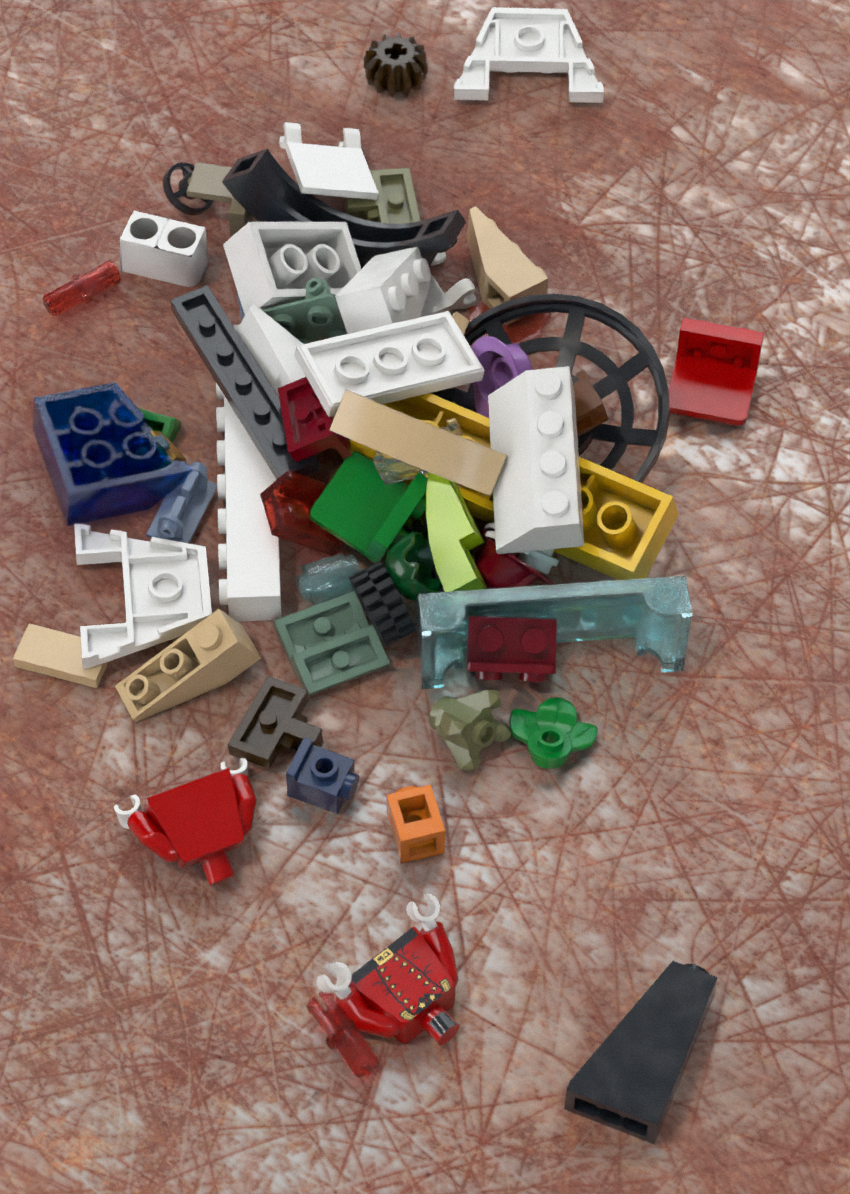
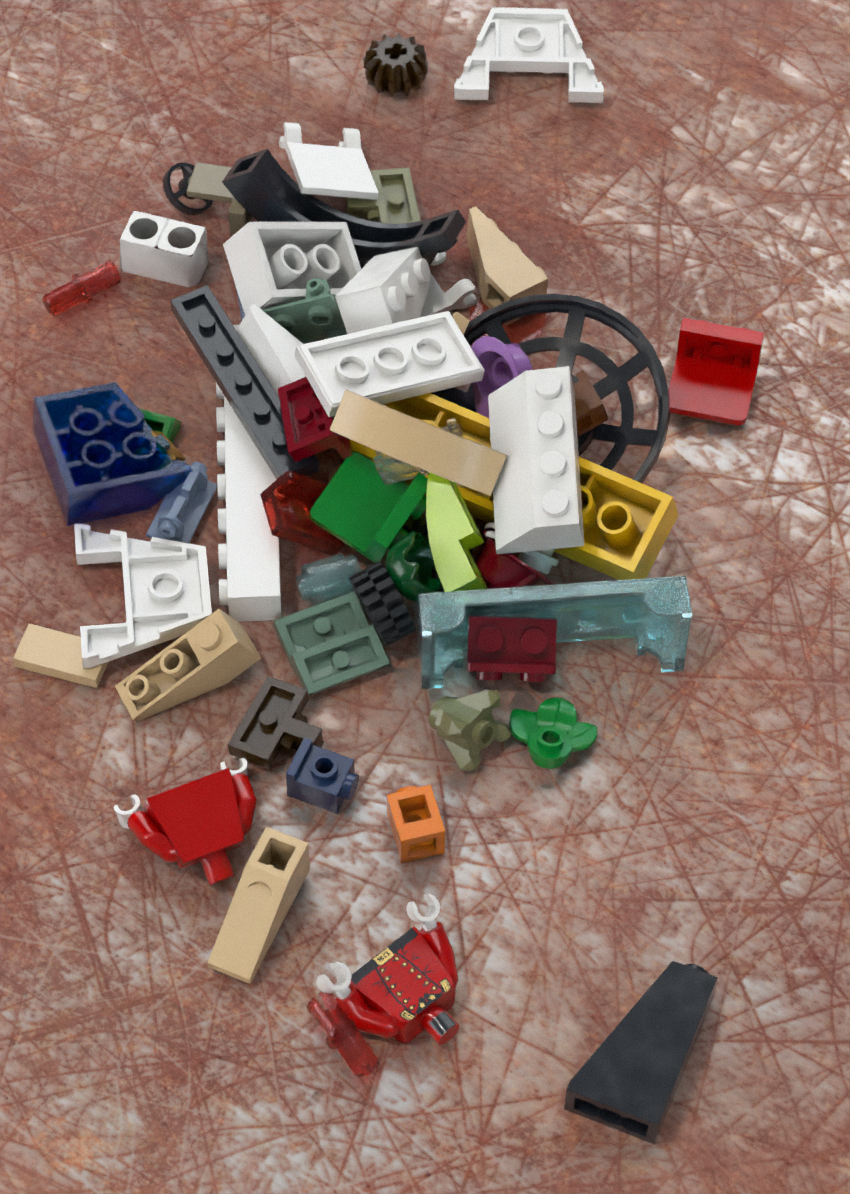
(260, 904): none -> tan slope

